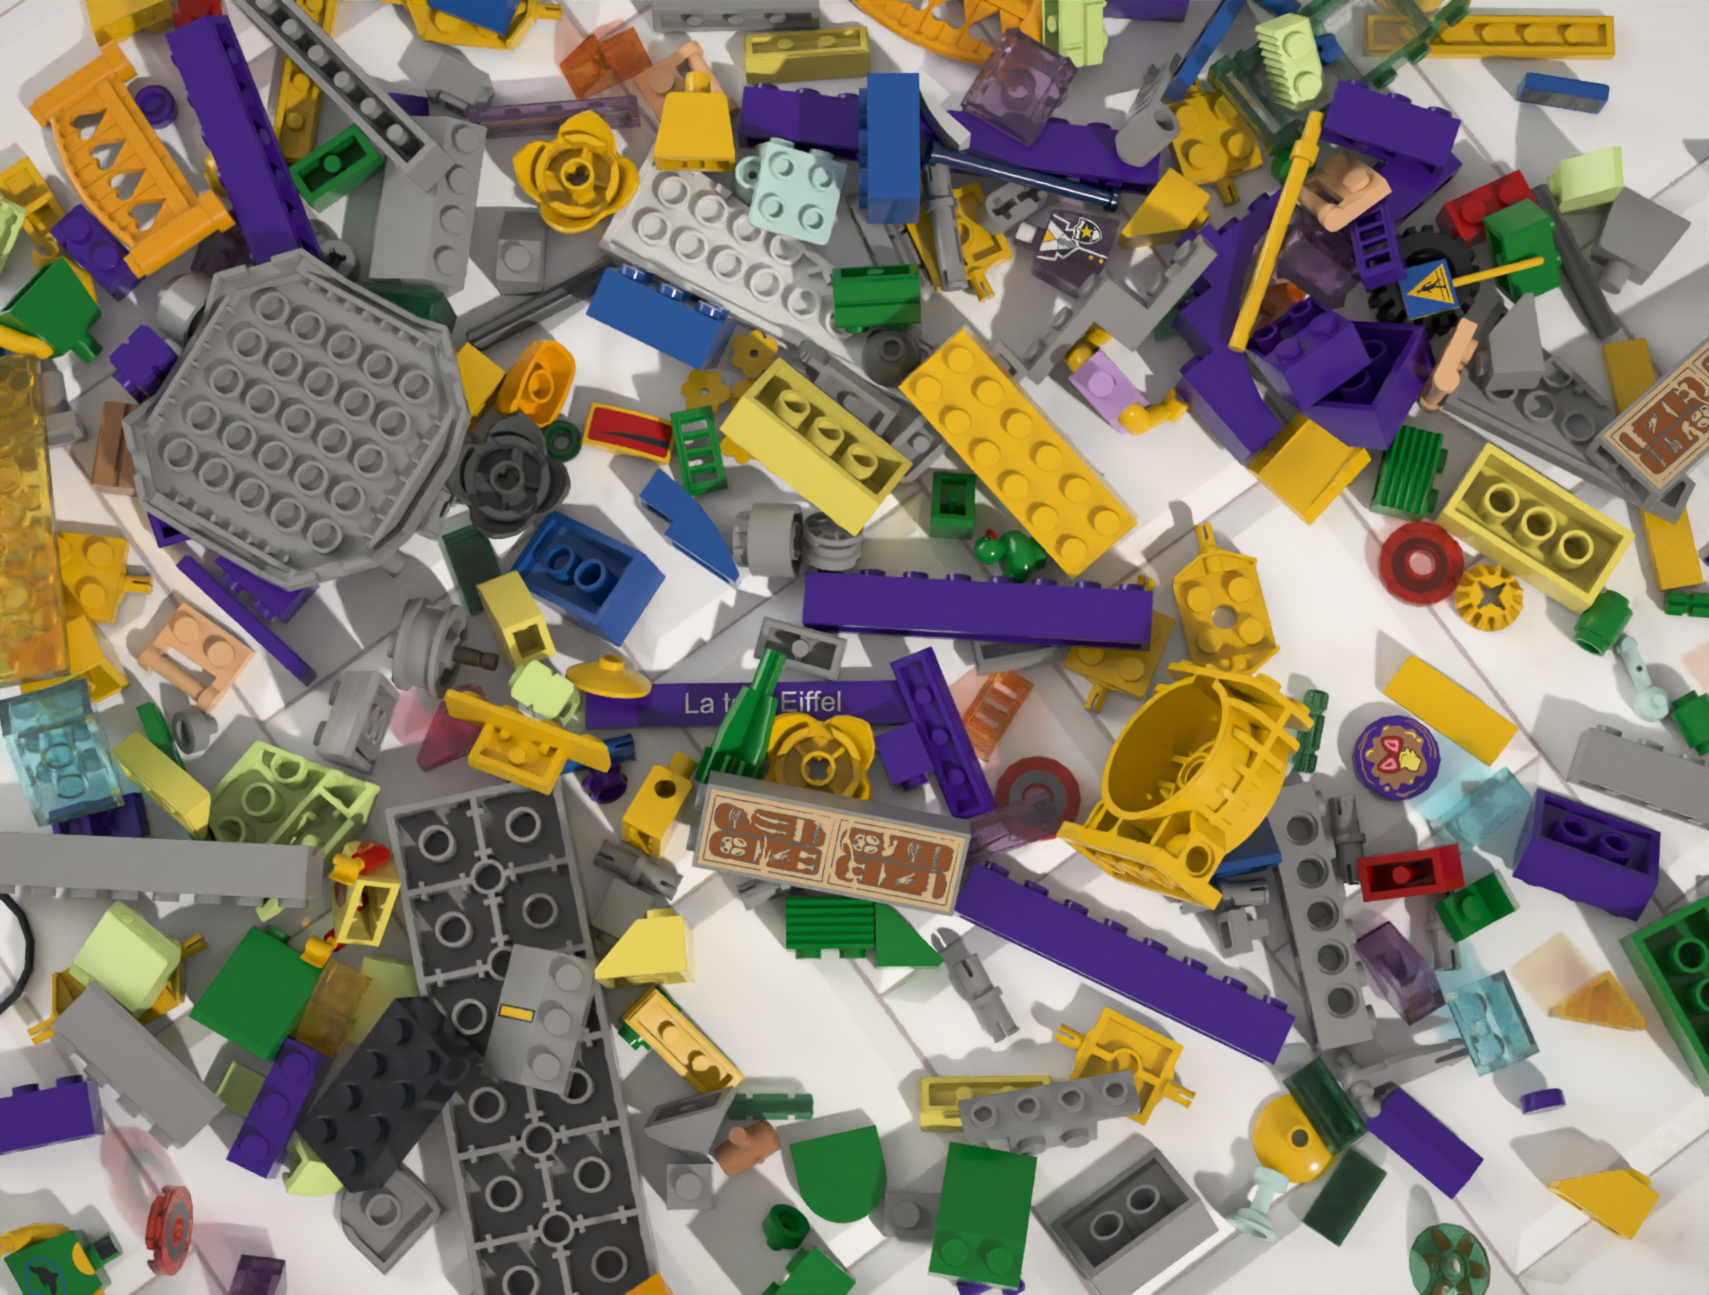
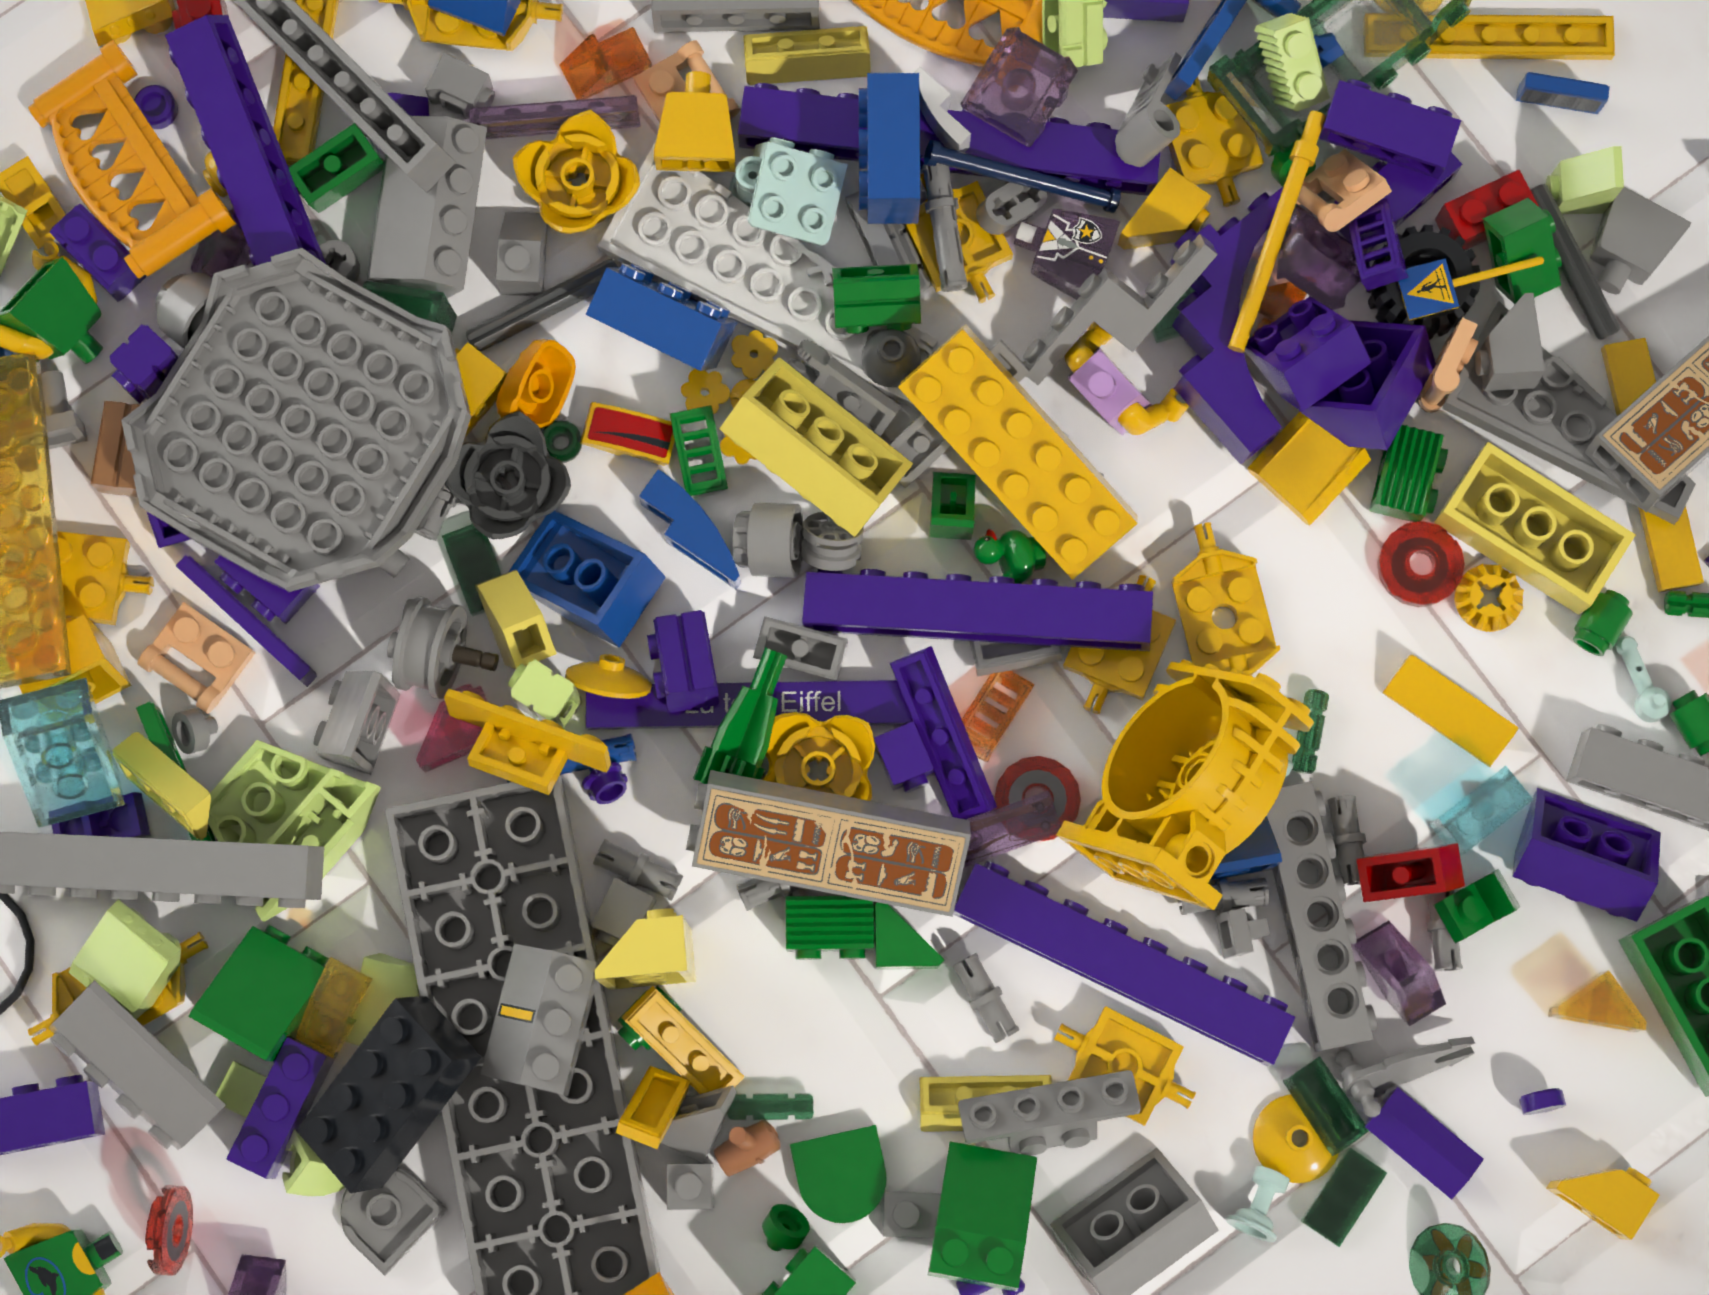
(362, 899): torso -> none
(653, 819): yellow torso -> none
(653, 1107): none -> yellow tile
(685, 661): none -> dark purple brick
(1396, 758): tile -> none
(1491, 1023): clear light blue brick -> none

